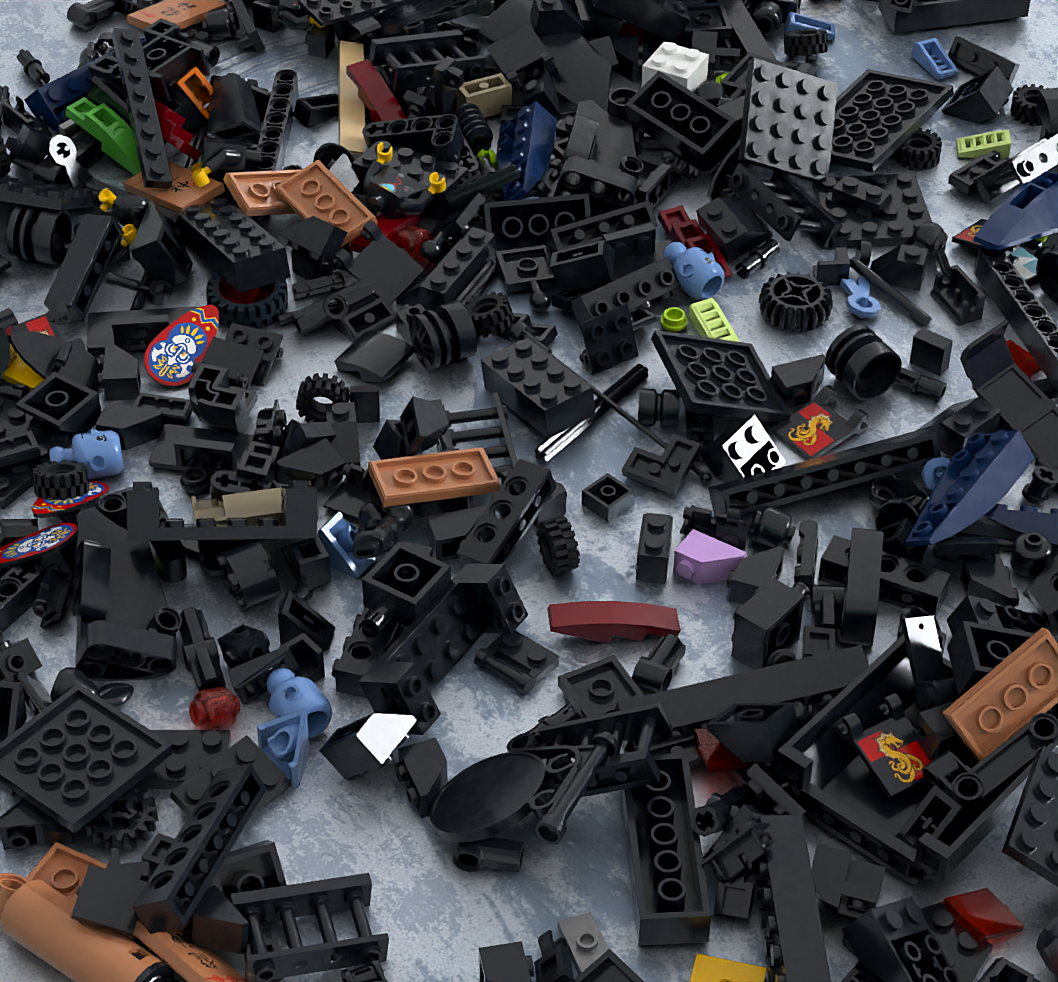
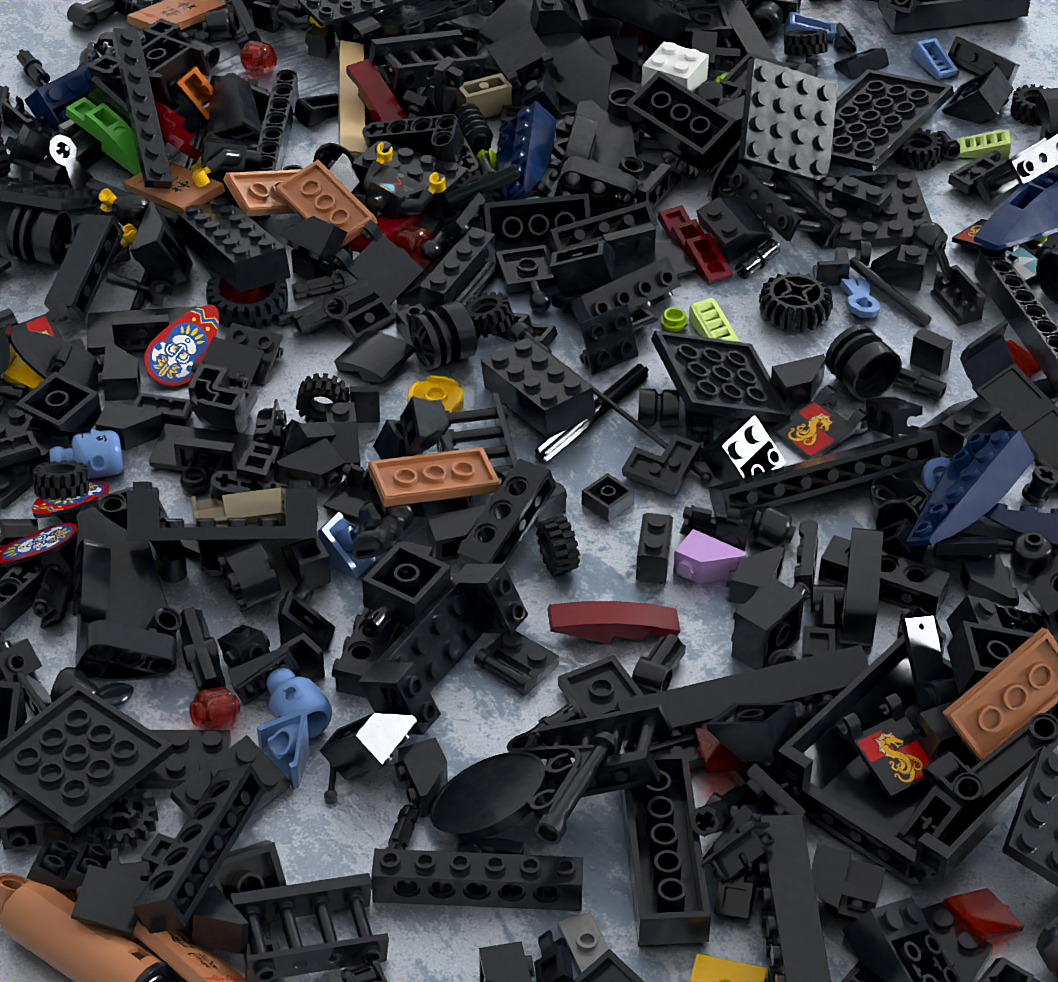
(64, 867): none -> black slope
(258, 57): none -> clear red head
(330, 795): none -> black hinge
(403, 828): none -> black axle
(439, 388): none -> yellow tile
(477, 879): none -> black brick
(696, 270): medium blue piece -> none
(844, 39): none -> black slope
(857, 64): none -> black slope
(890, 415): none -> black hinge
(950, 148): none -> black pin

